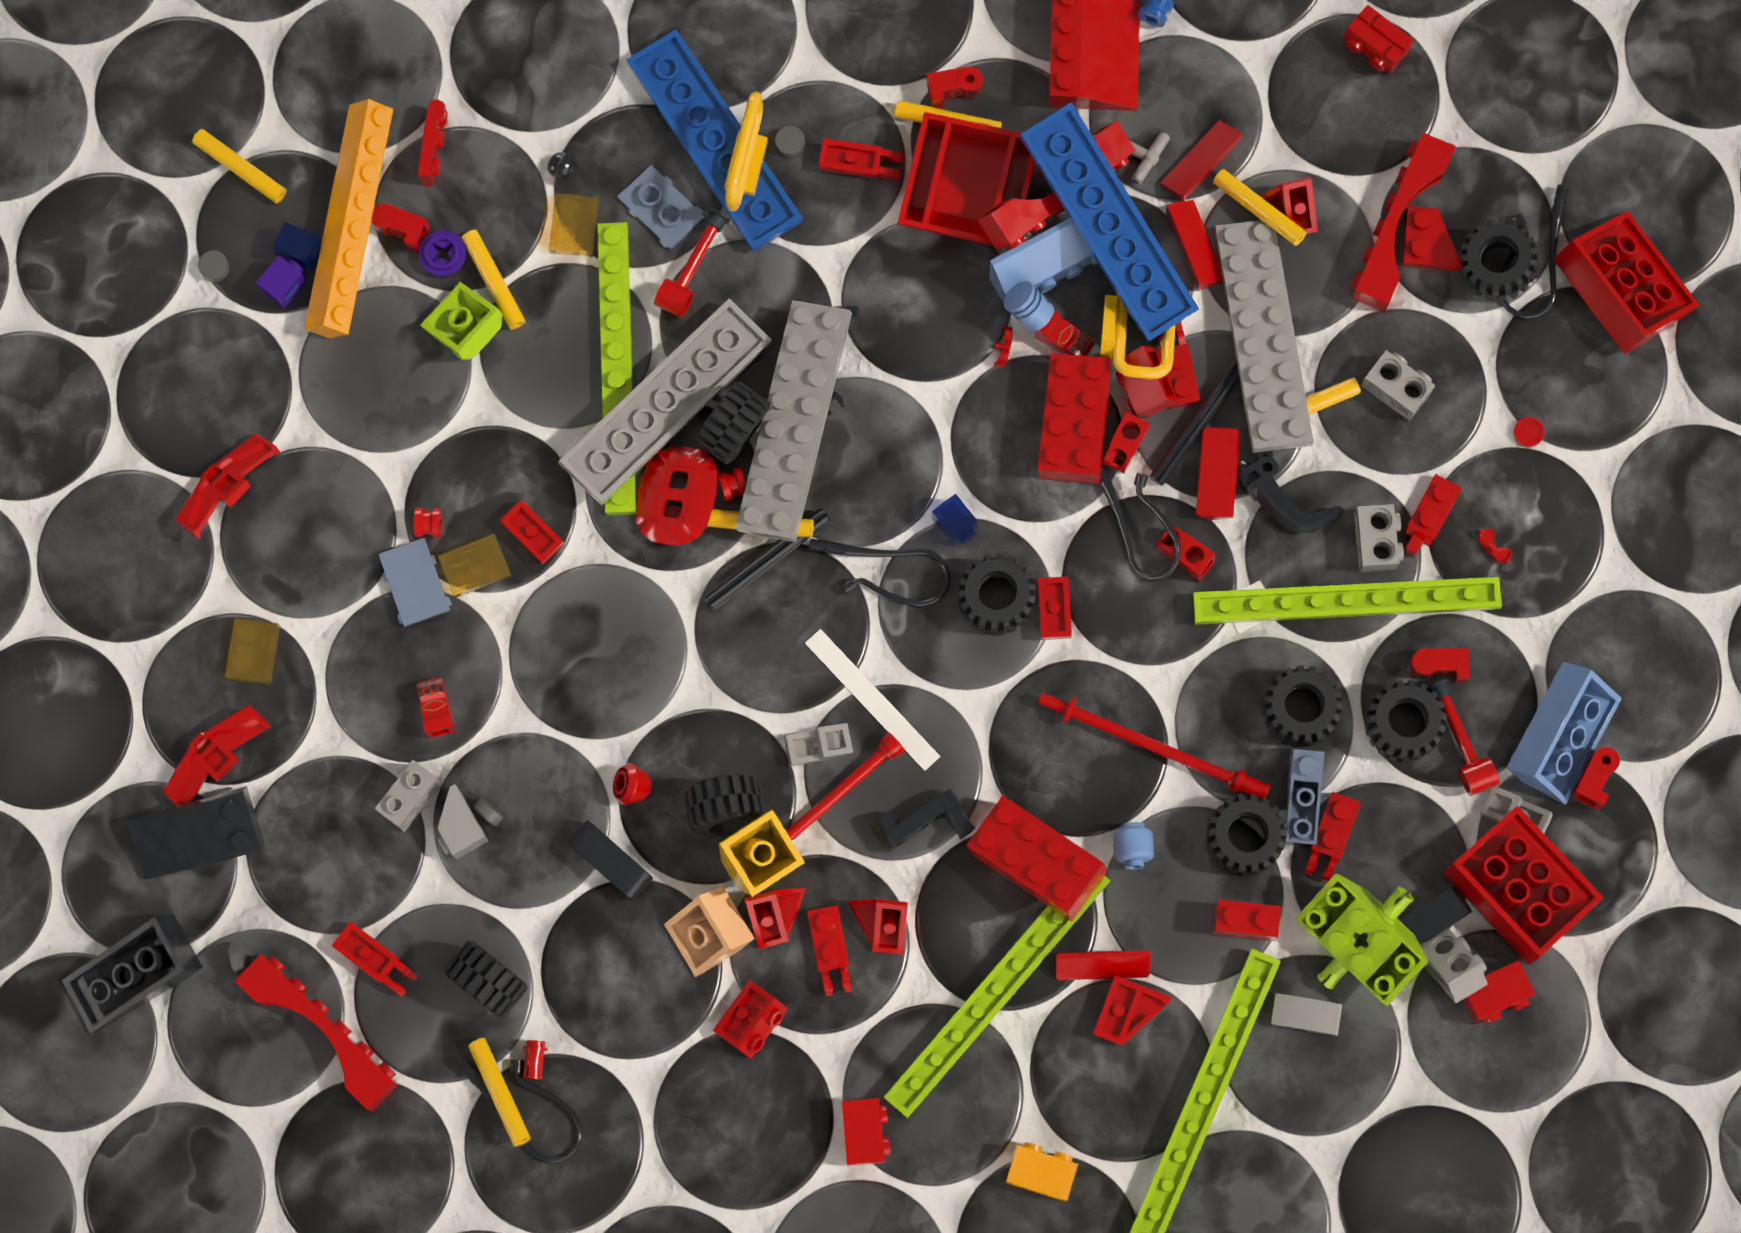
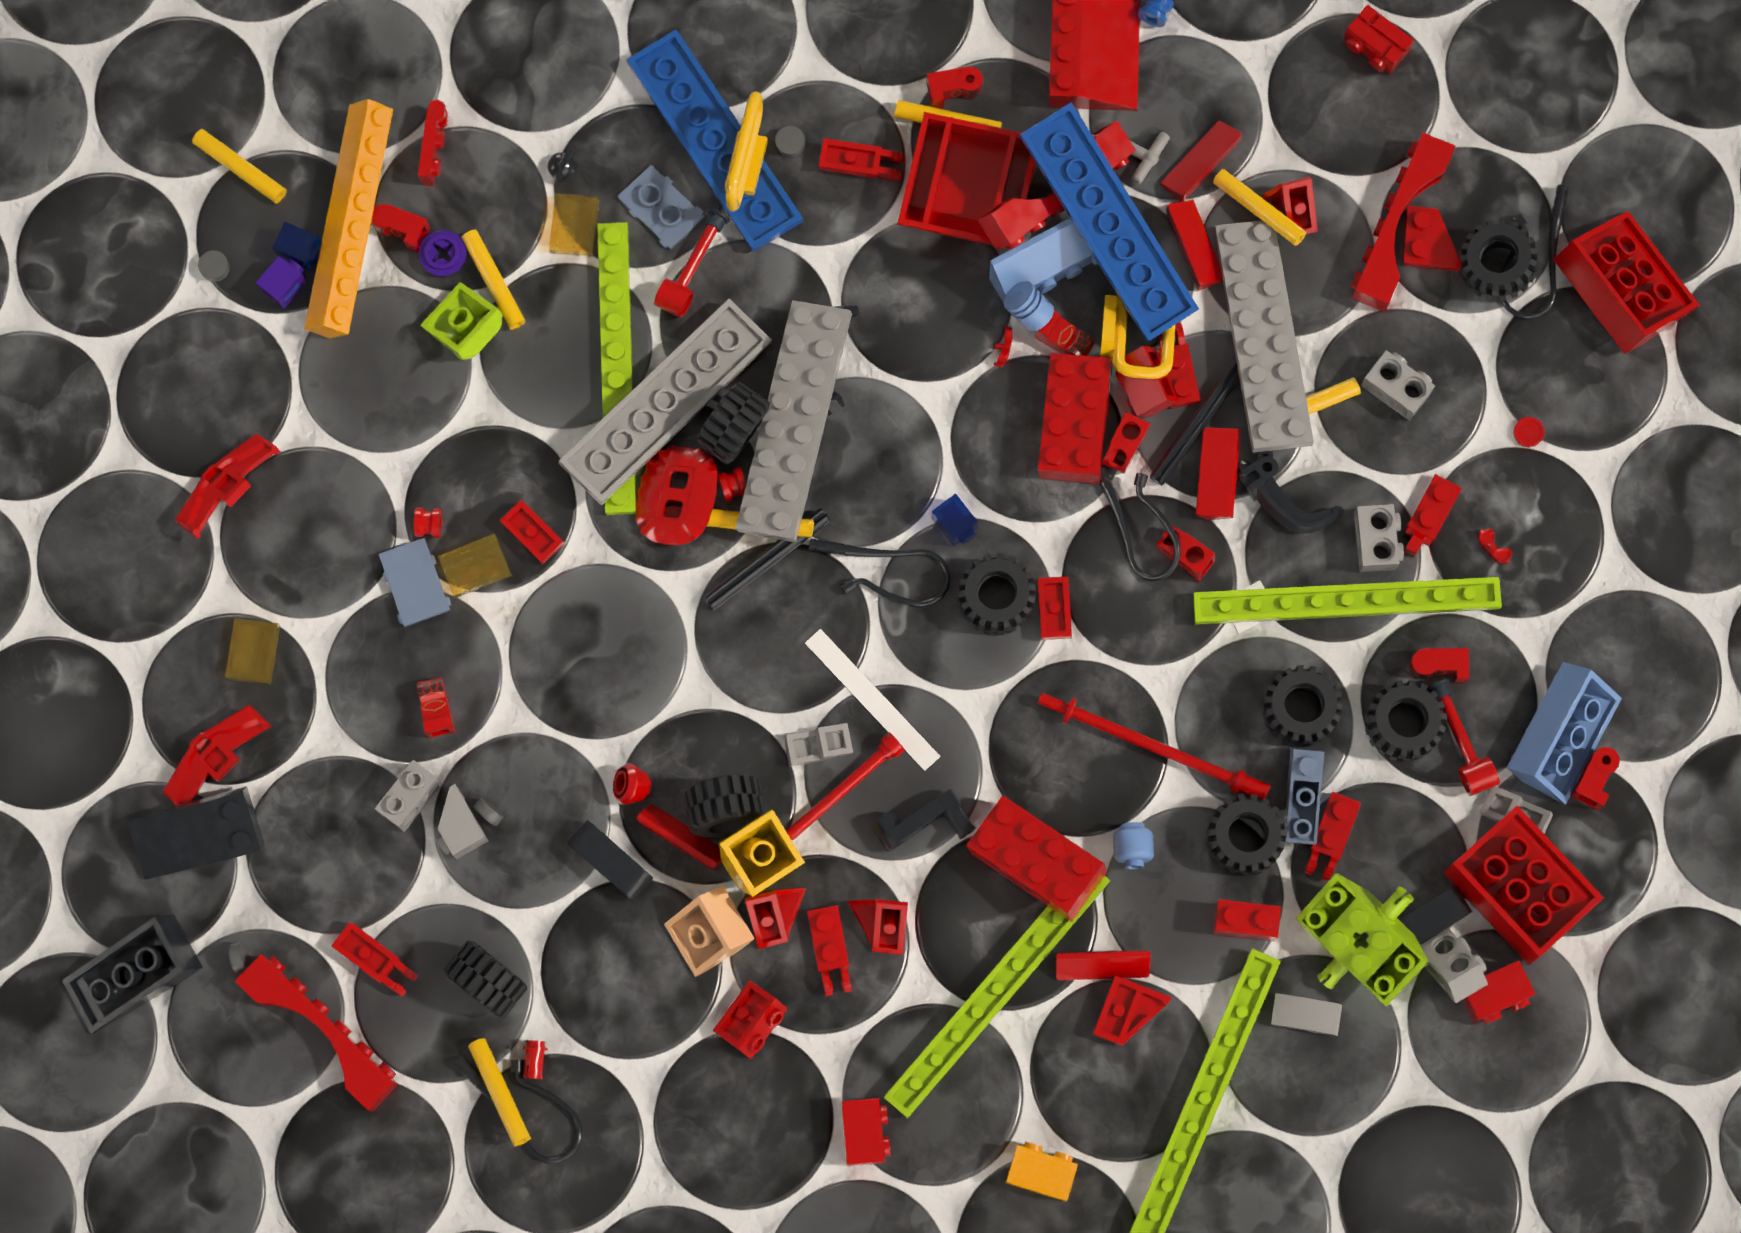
(680, 836): none -> red slope

